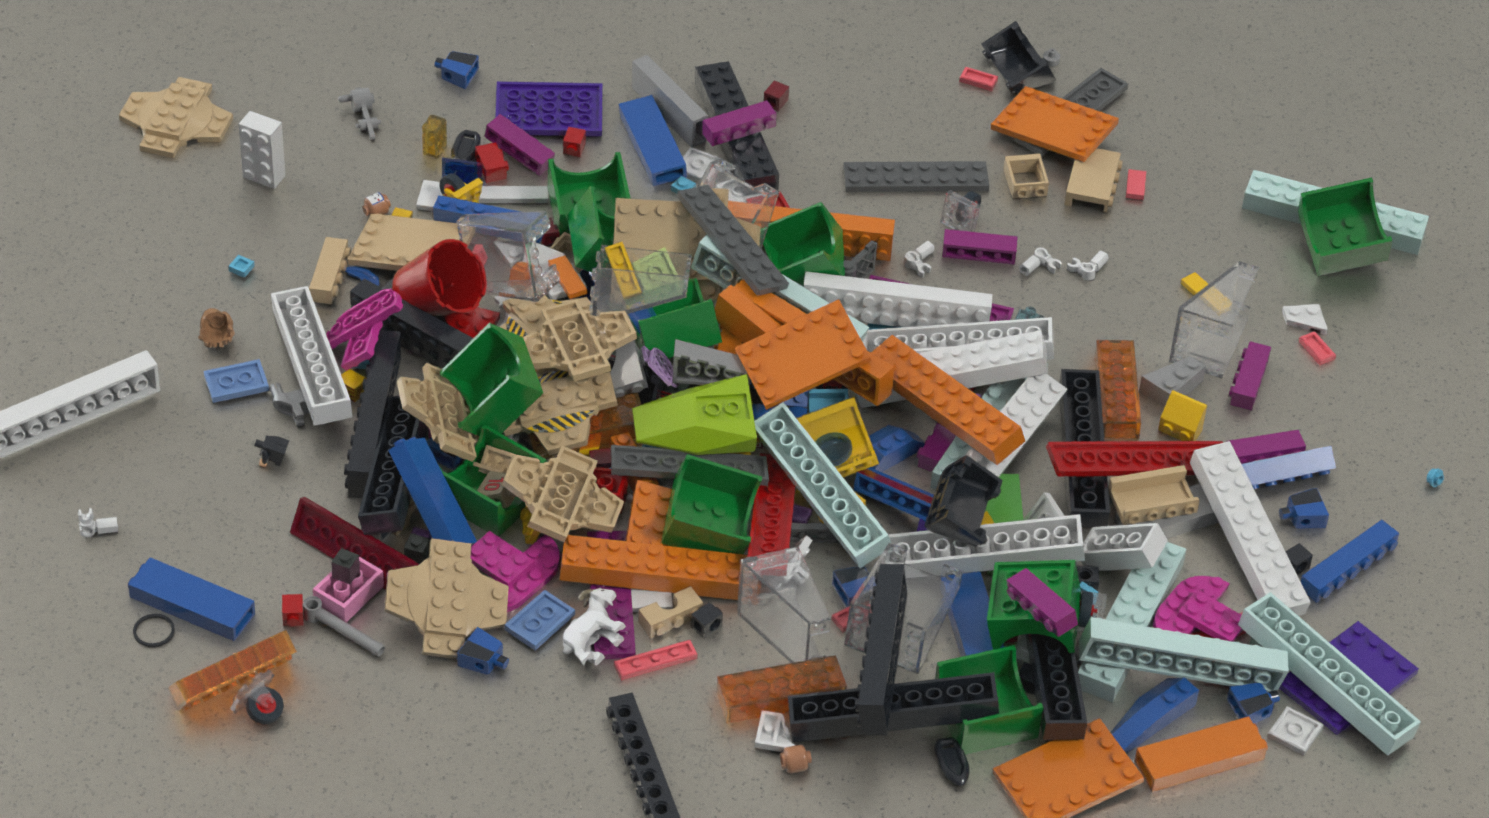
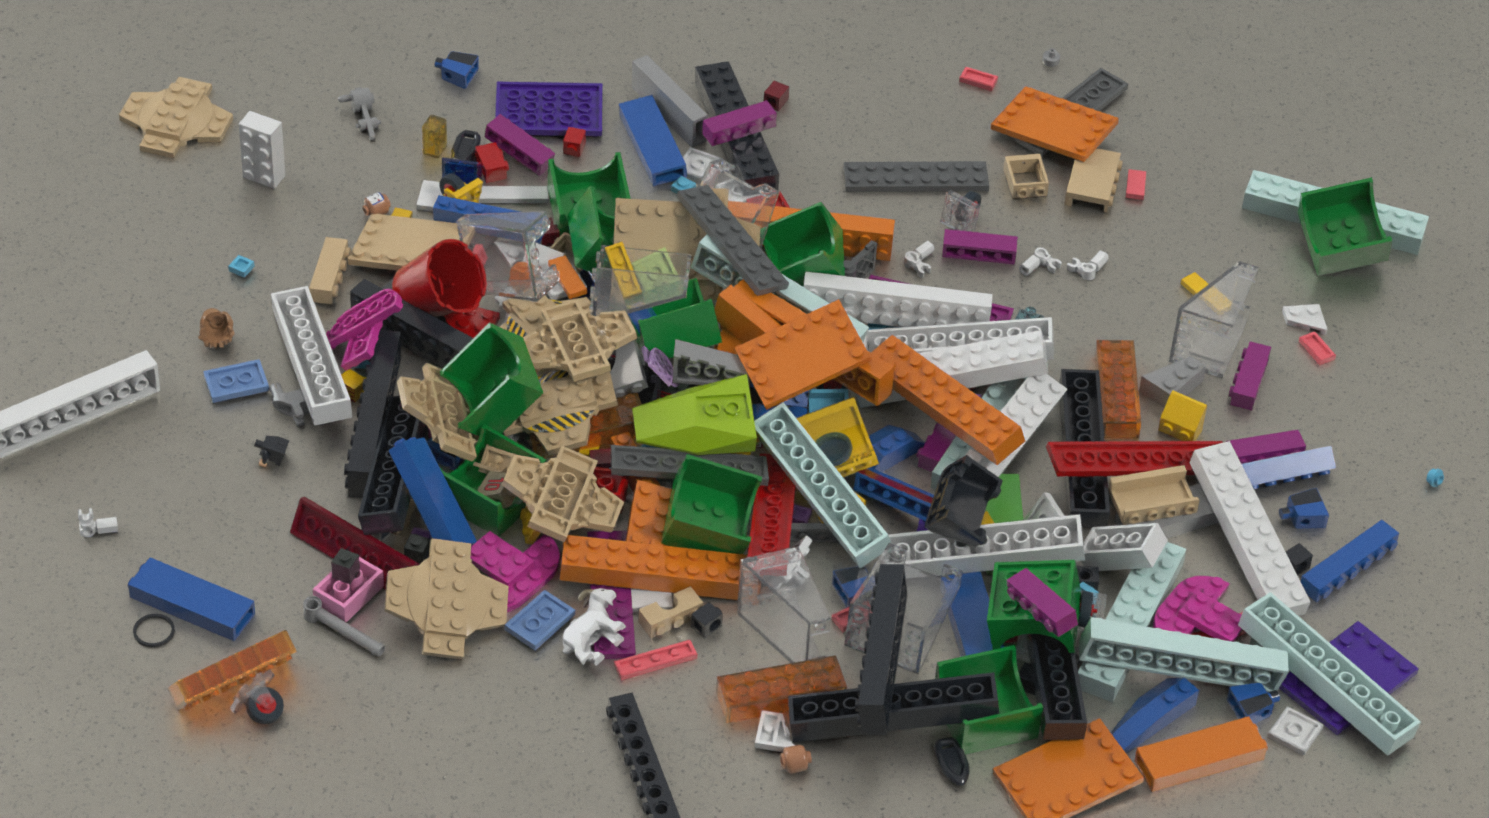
(292, 610): red brick -> none
(362, 273): blue piece -> none
(481, 653): blue torso -> none
(1017, 59): black windscreen -> none

